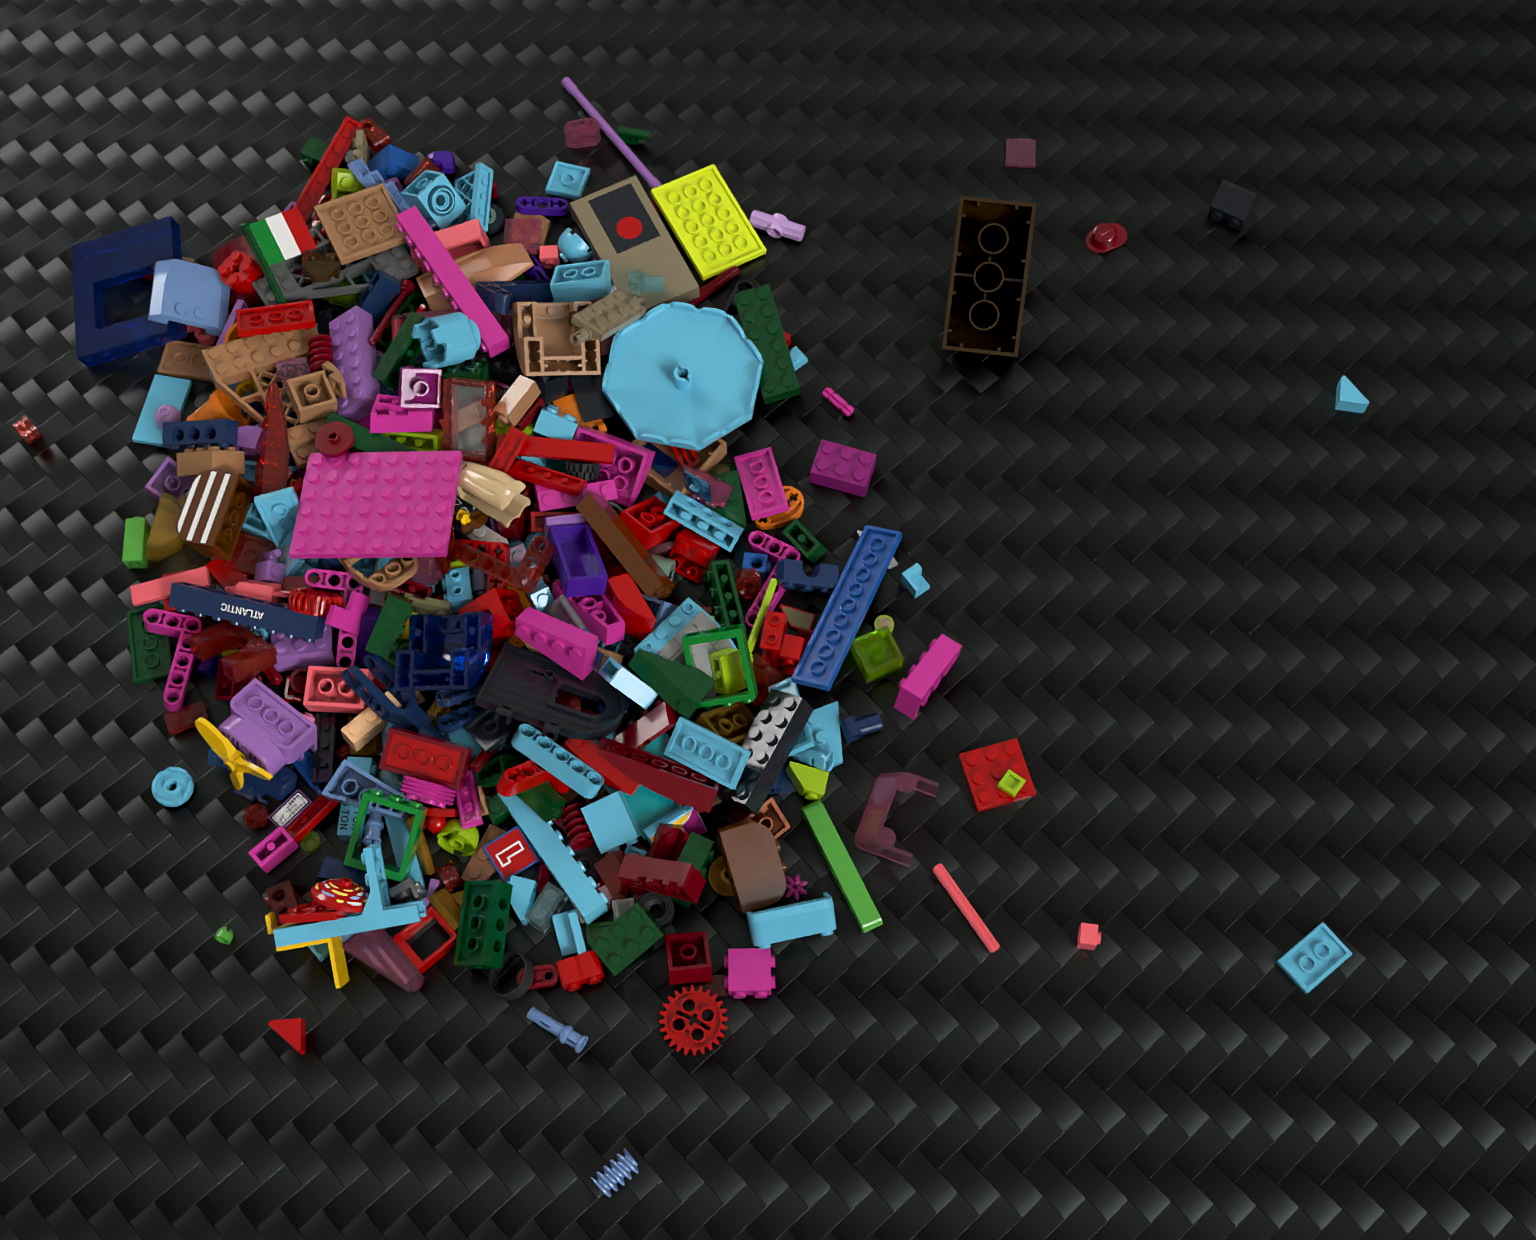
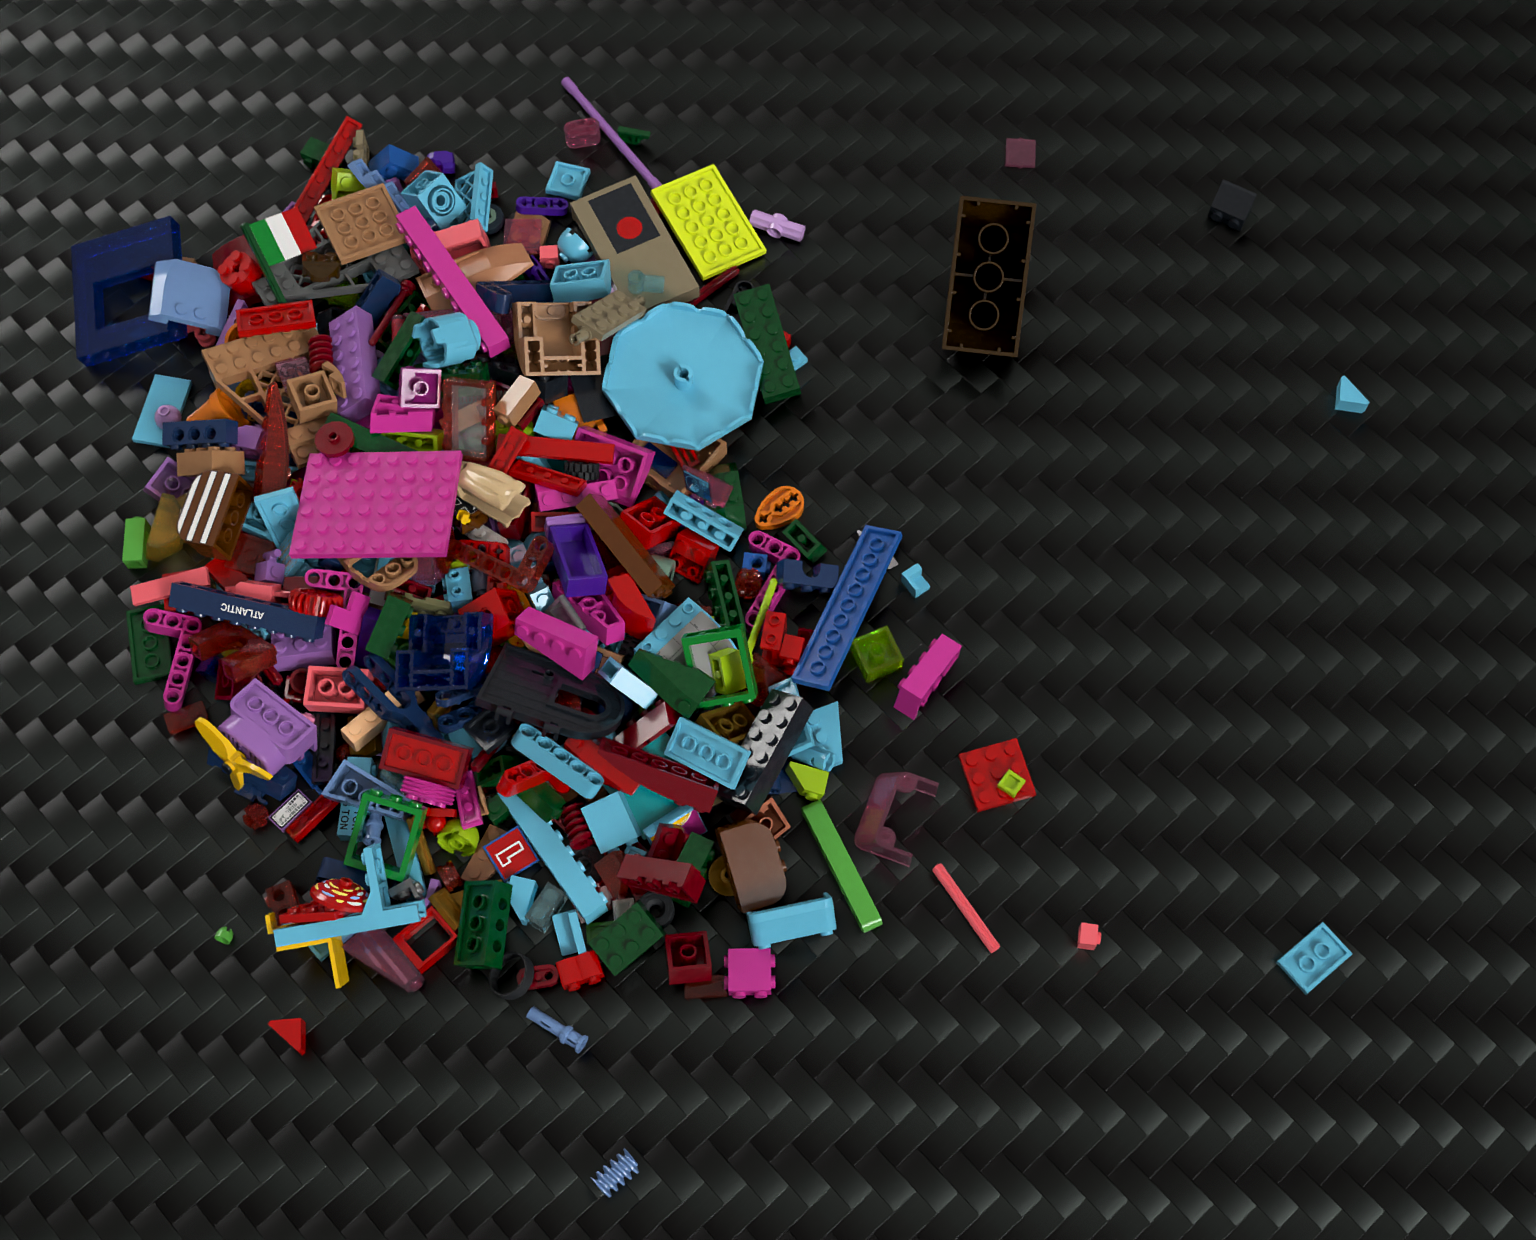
(26, 430): clear red wheel -> none
(165, 780): medium azure plate -> none
(184, 361): medium nougat tile -> none
(273, 849): dark pink brick -> none
(311, 842): clear neon green tile -> none
(375, 136): clear red piece -> none
(543, 877): dark red axle -> none
(703, 1003): red gear -> none
(761, 483): dark pink plate -> none
(796, 883): dark pink plant -> none
(797, 618): olive tile -> none
(837, 401): dark pink axle -> none
(843, 468): magenta brick -> none
(855, 728): dark blue piece -> none
(882, 621): tile -> none
(1106, 237): dark red piece -> none

